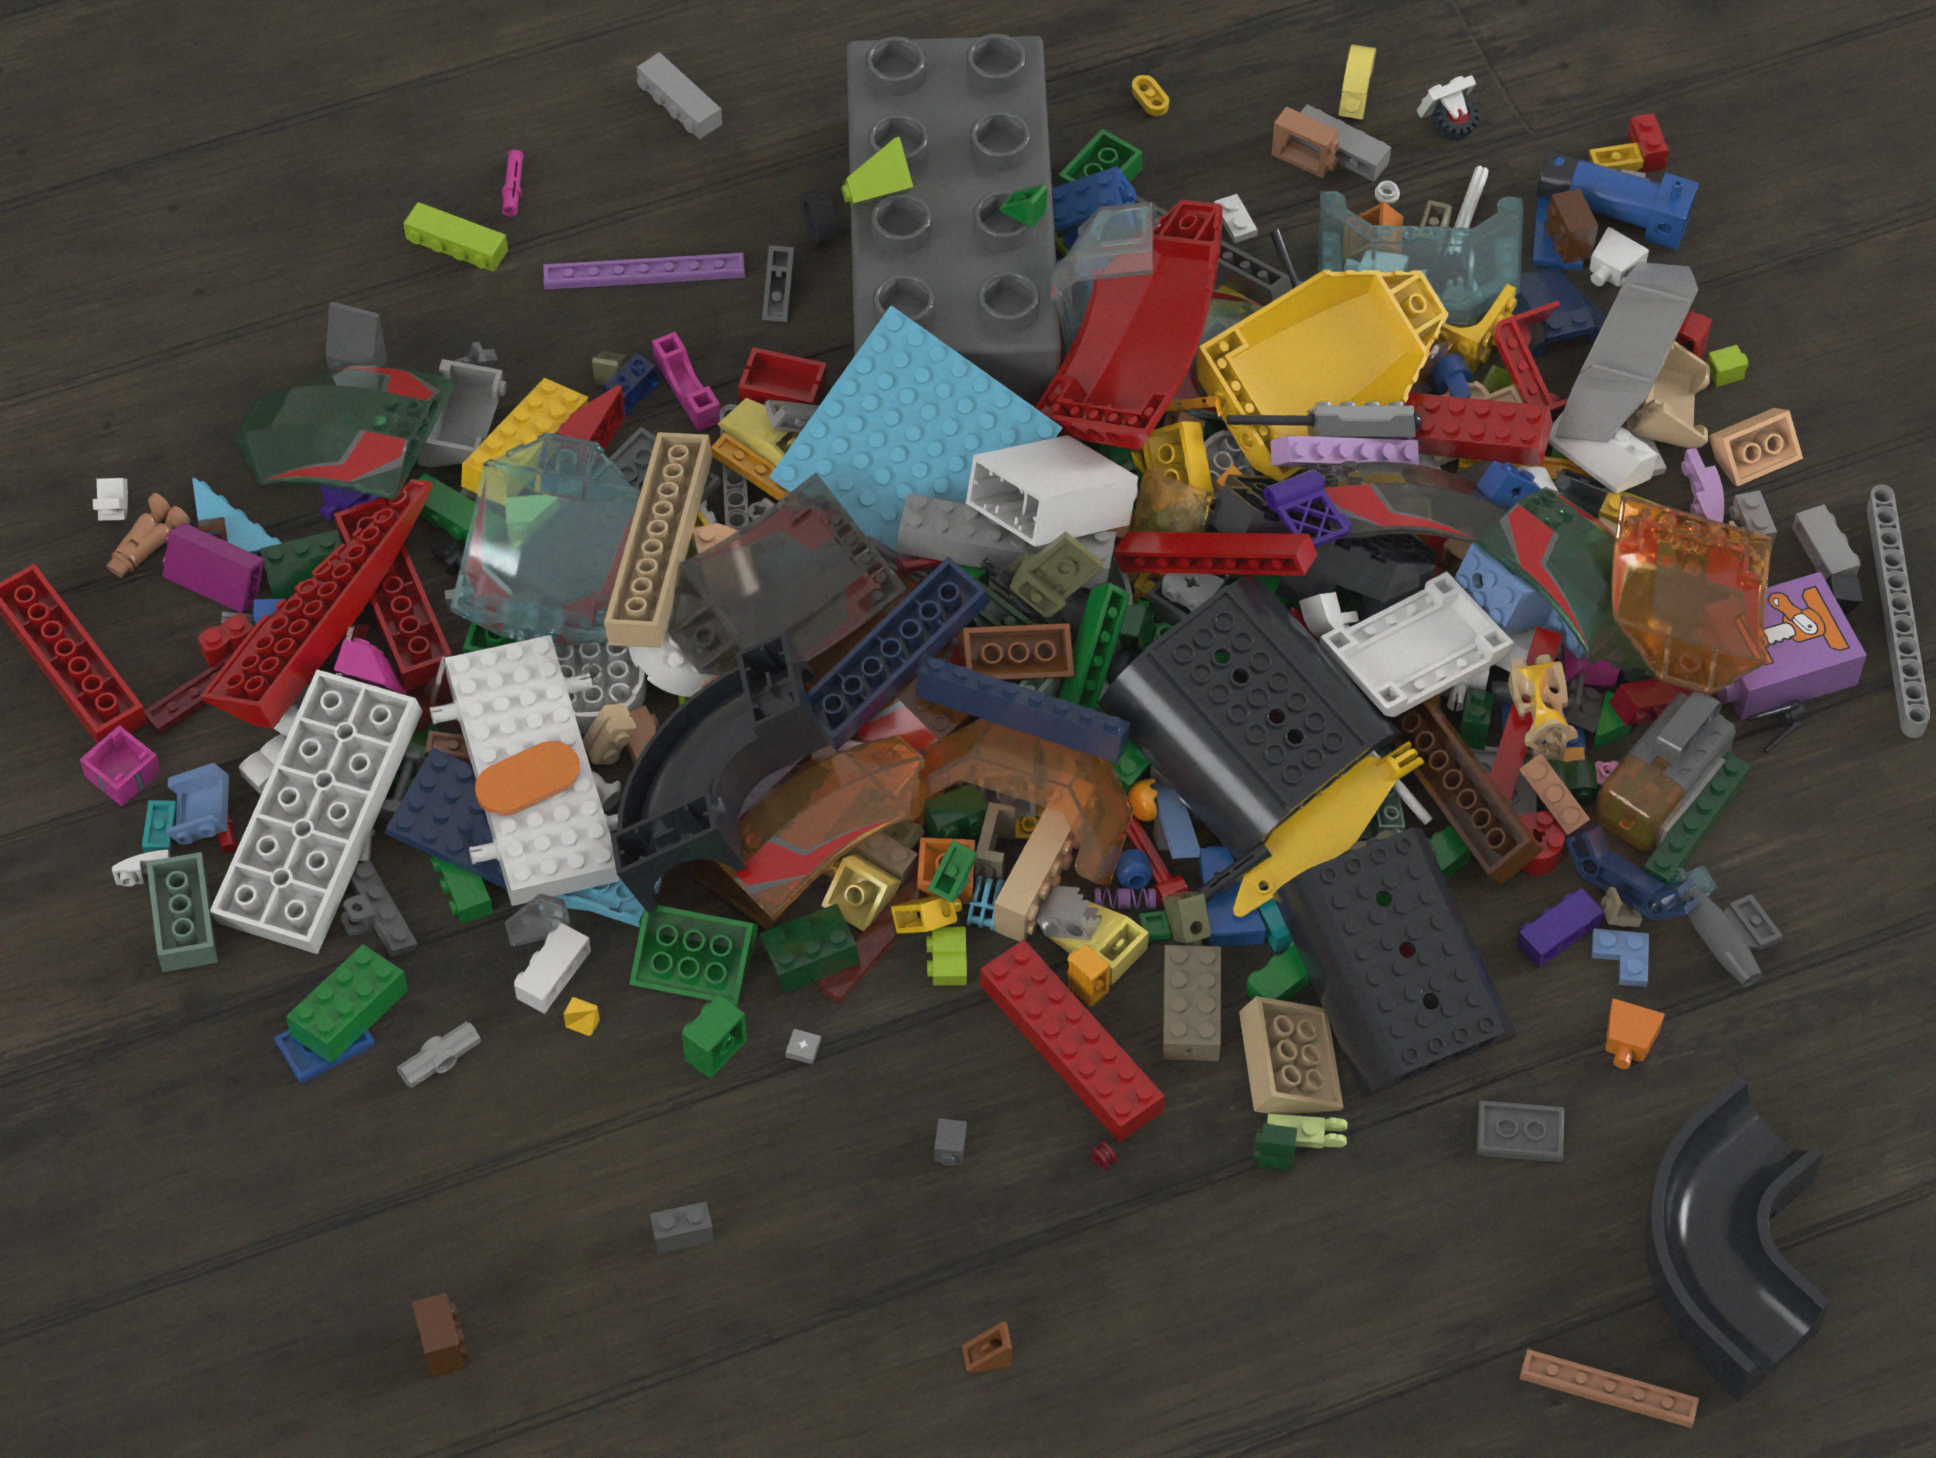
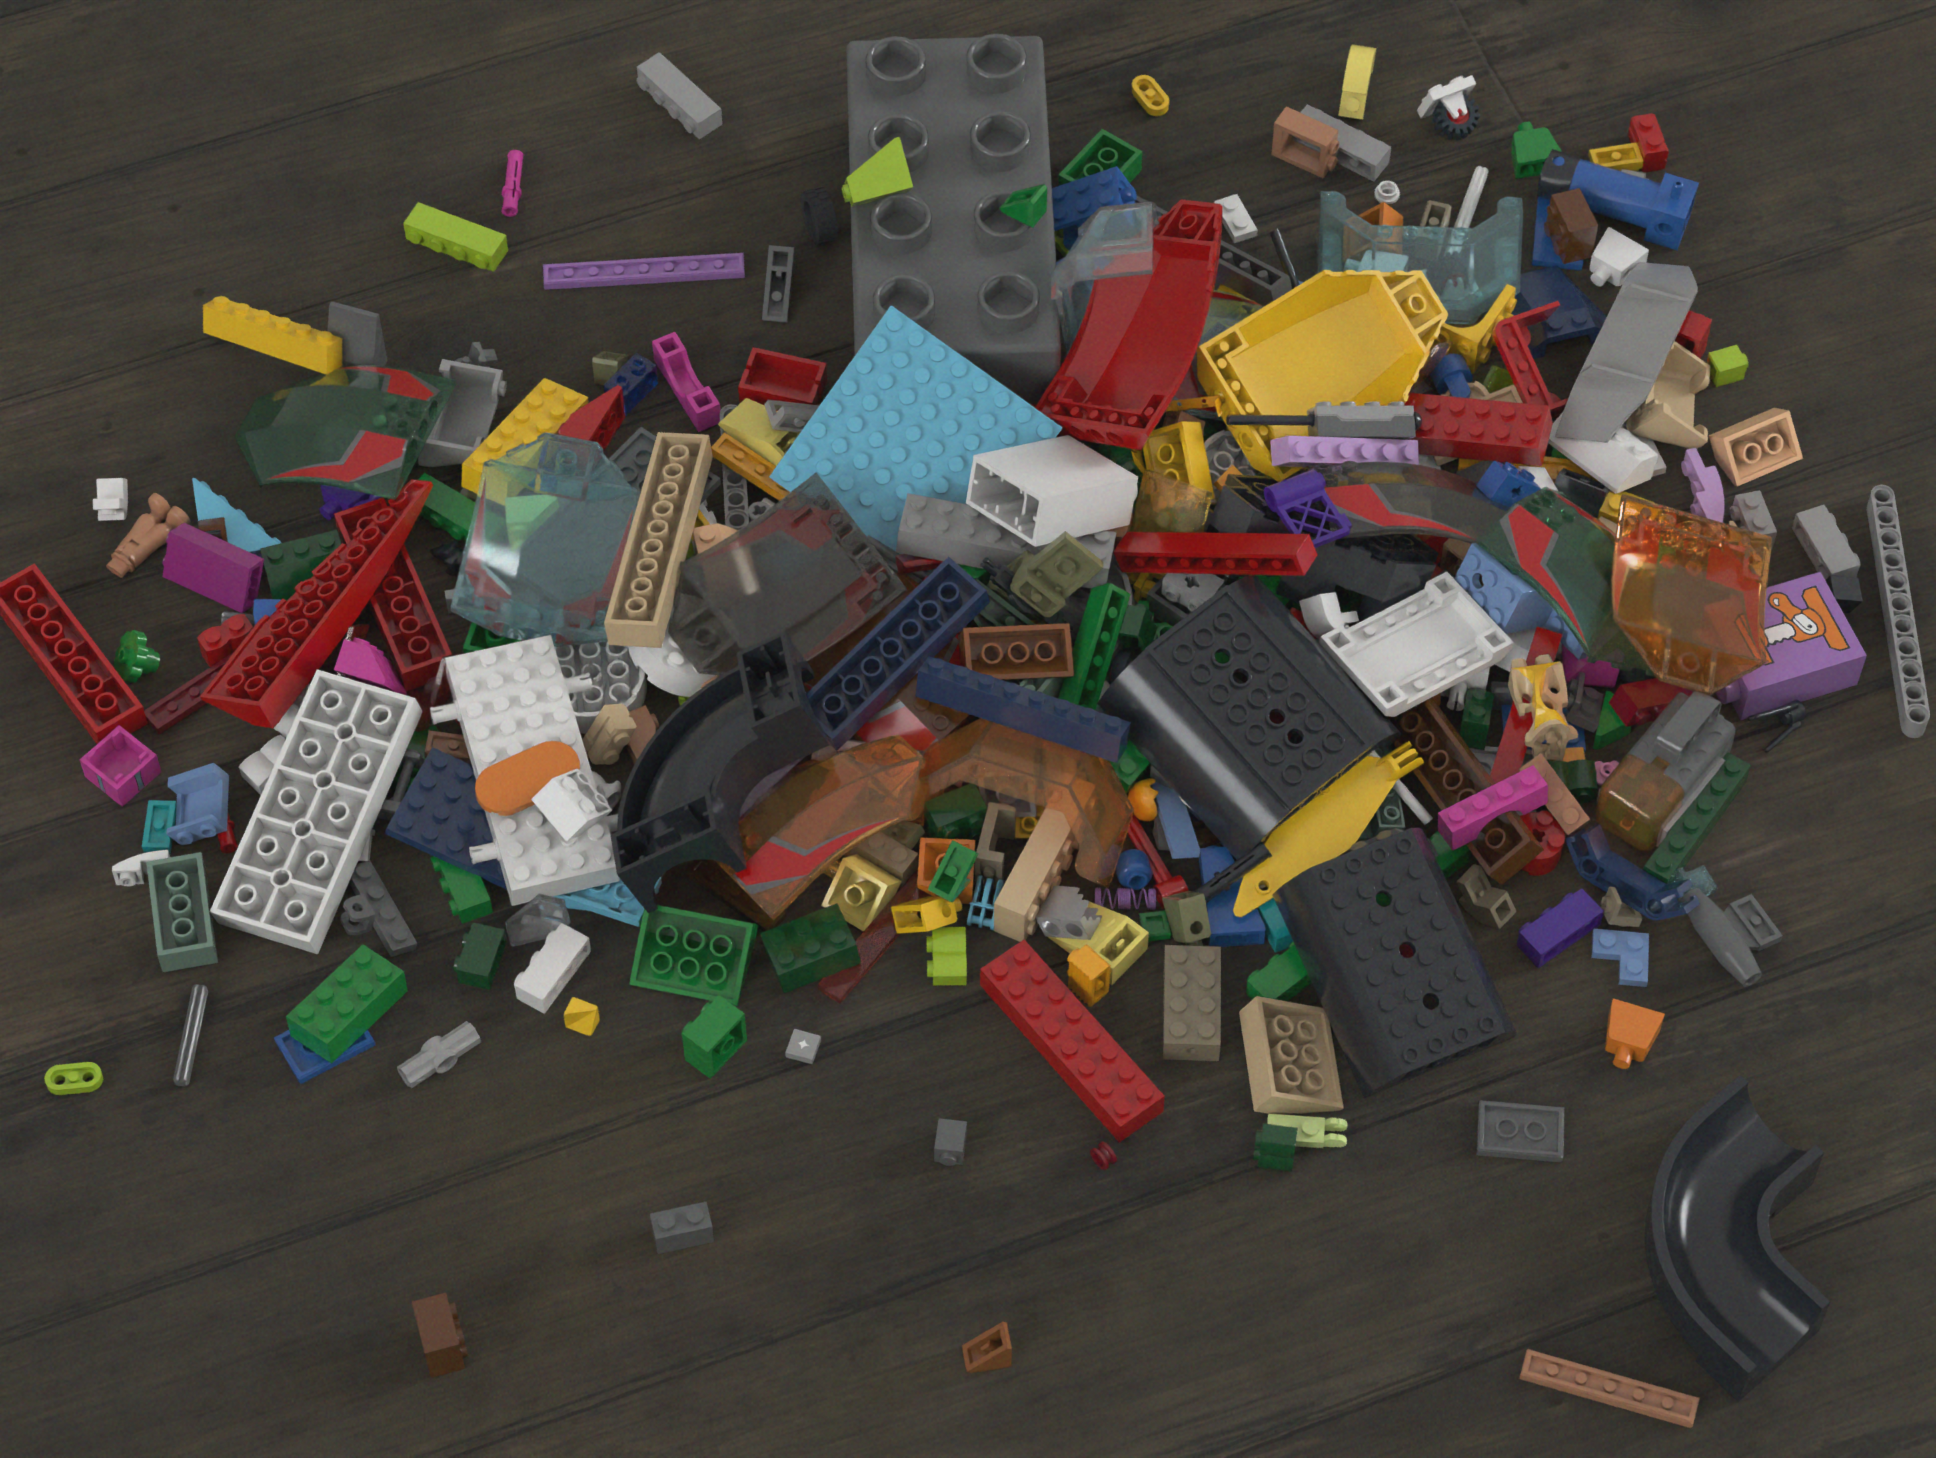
(74, 1078): none -> lime plate
(135, 657): none -> green plant
(190, 1035): none -> dark grey axle
(272, 335): none -> yellow brick
(480, 956): none -> dark green brick
(571, 804): none -> white slope
(1466, 819): none -> dark pink arch
(1483, 902): none -> dark tan brick
(1530, 149): none -> green torso

